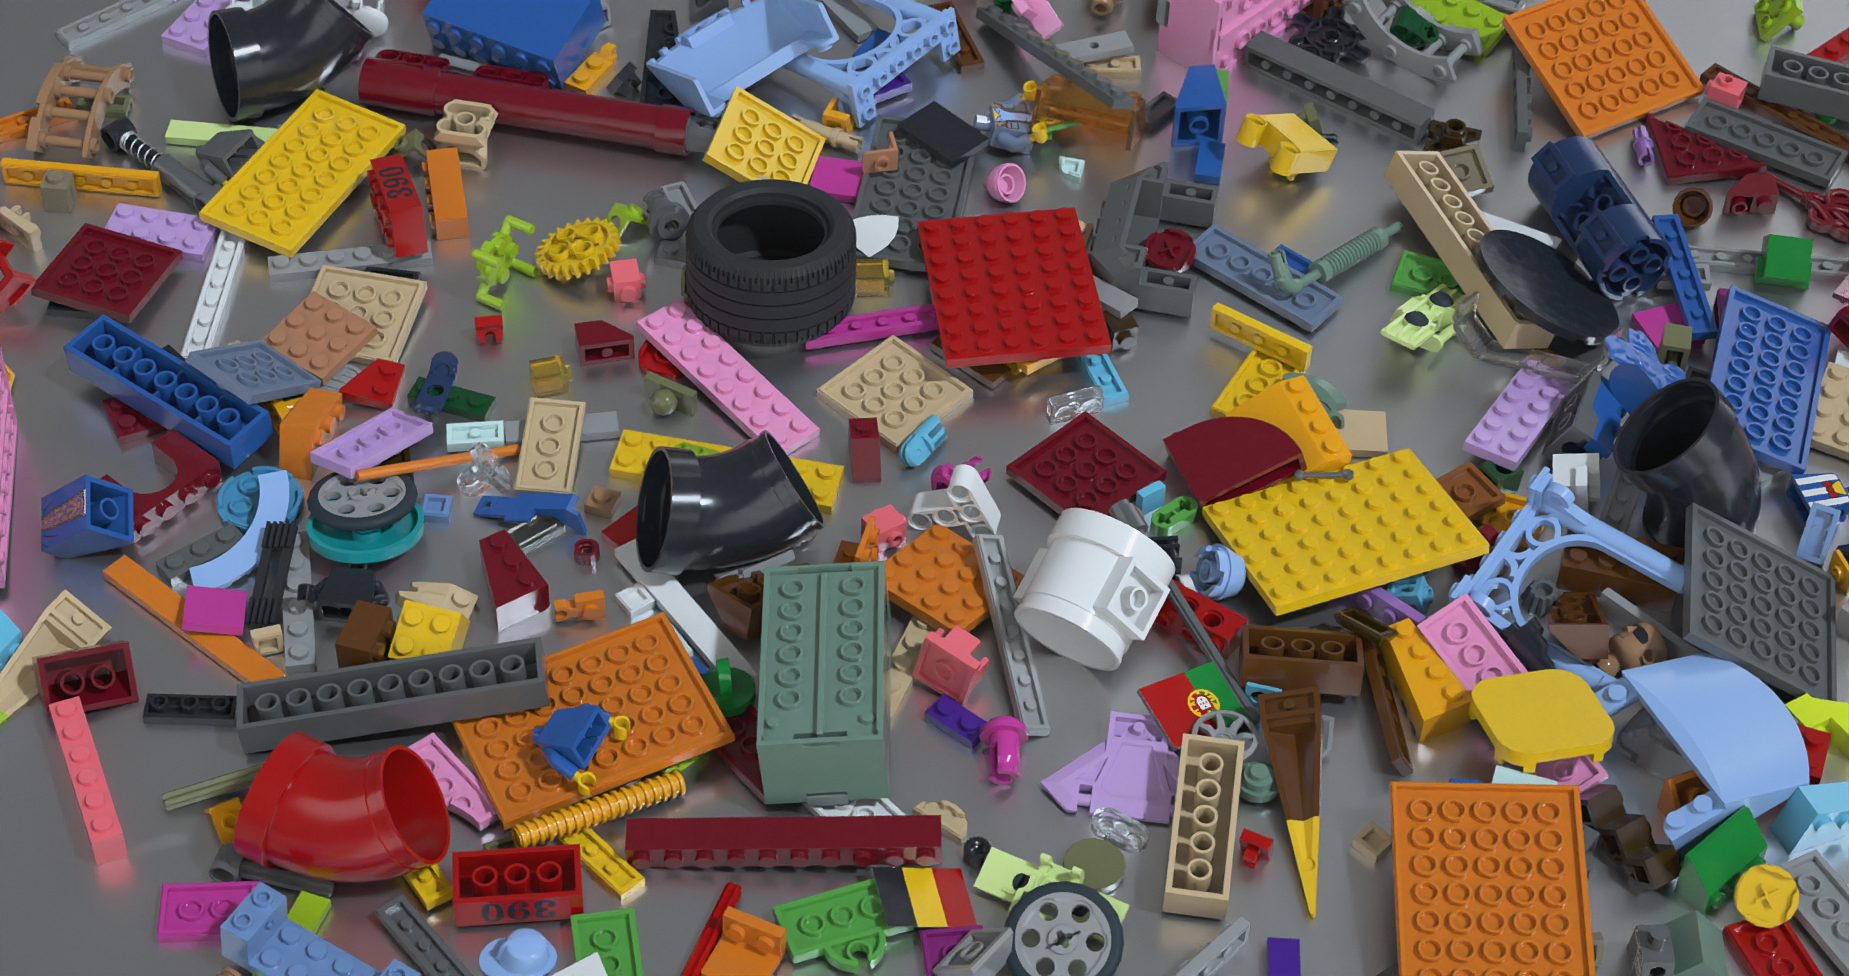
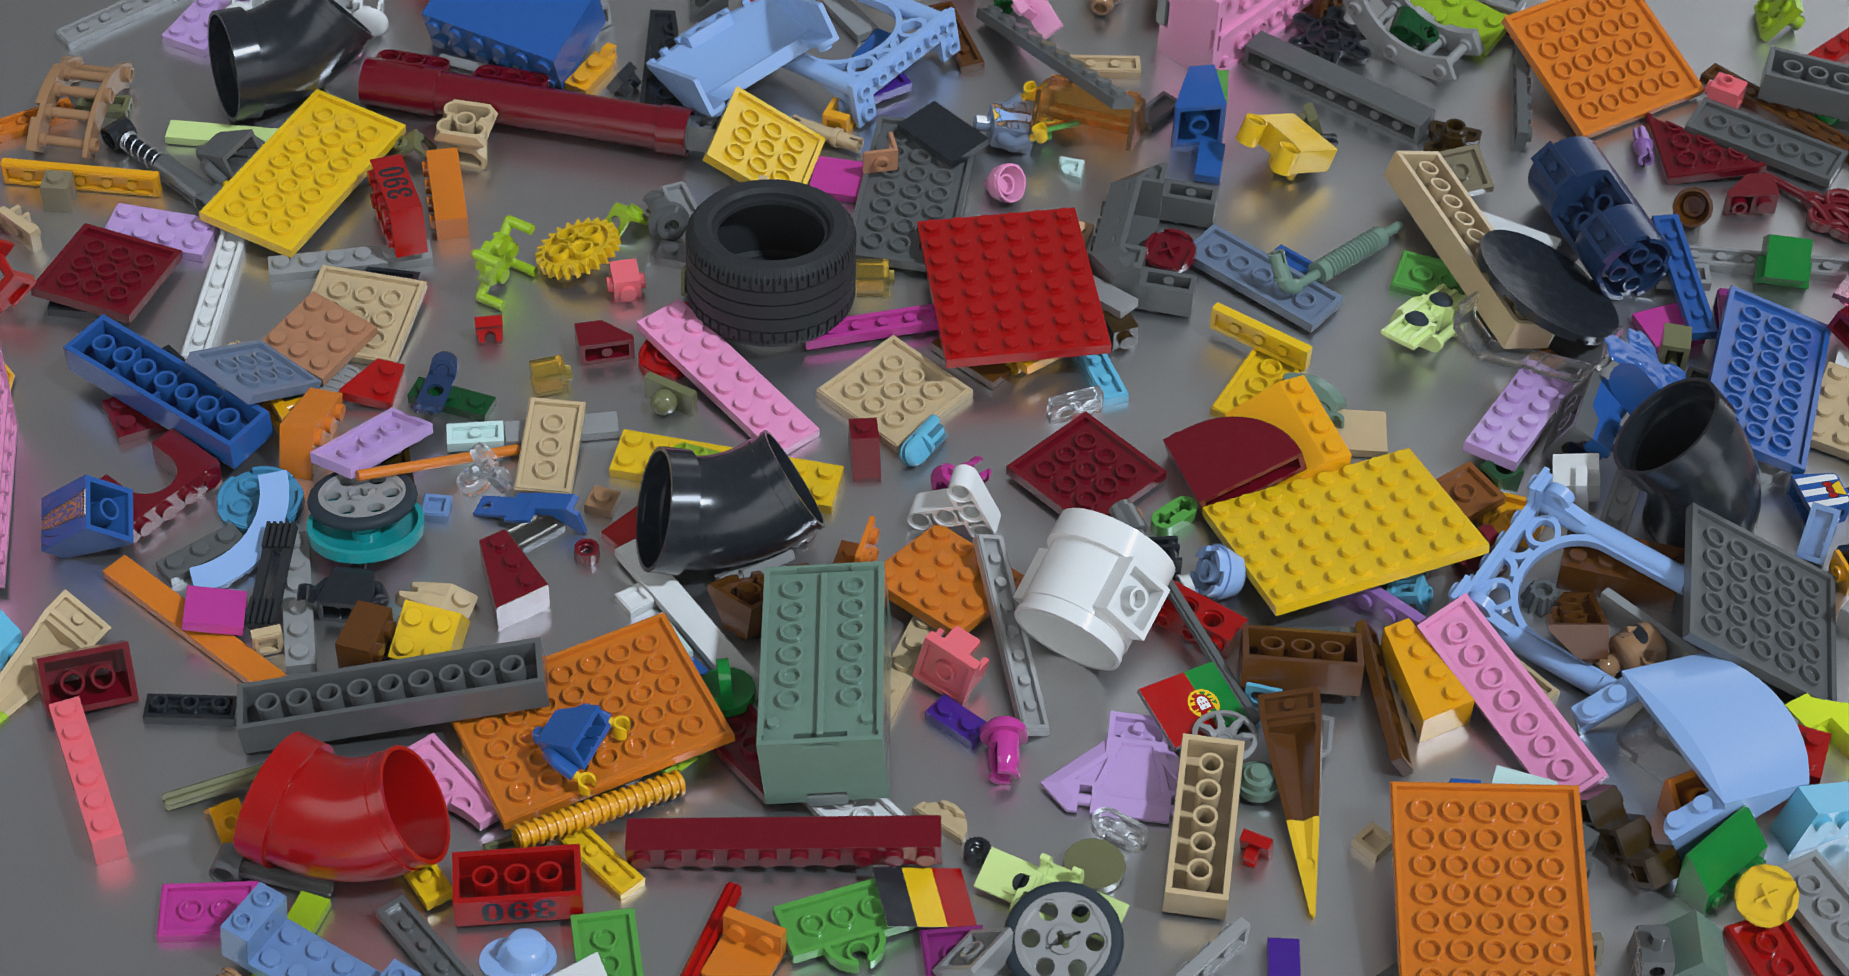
(584, 606): orange plate -> none
(875, 232): white sticker -> none
(891, 526): coral brick -> none
(1099, 47): light grey tile -> none
(1151, 497): medium azure tile -> none
(1347, 474): dark grey hinge -> none
(1365, 626): dark brown tile -> none
(1528, 645): black rock -> none
(1541, 717): yellow tile -> none

